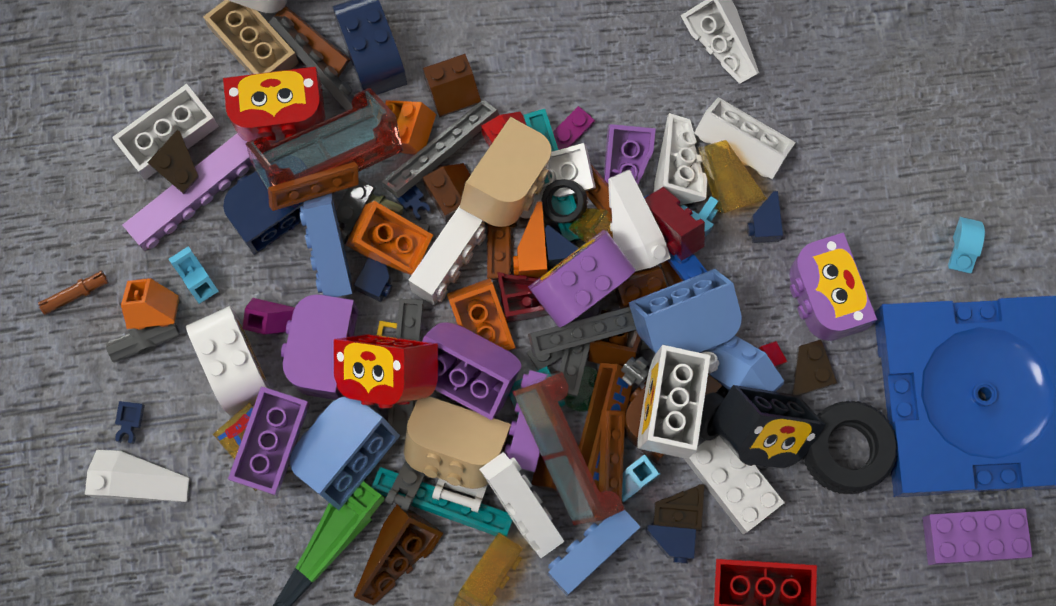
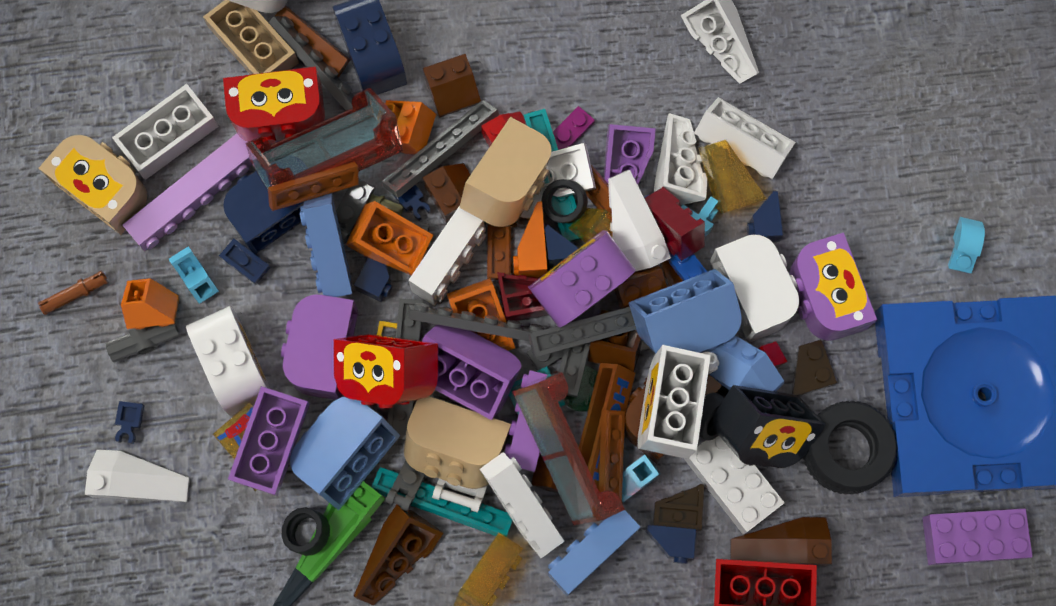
(96, 180): none -> brick
(175, 163): dark brown wing -> none
(244, 261): none -> dark blue plate
(266, 316): magenta slope -> none
(289, 530): none -> black tyre
(468, 321): none -> dark grey plate
(635, 371): dark grey gear -> none
(761, 284): none -> white brick
(791, 542): none -> reddish brown wedge

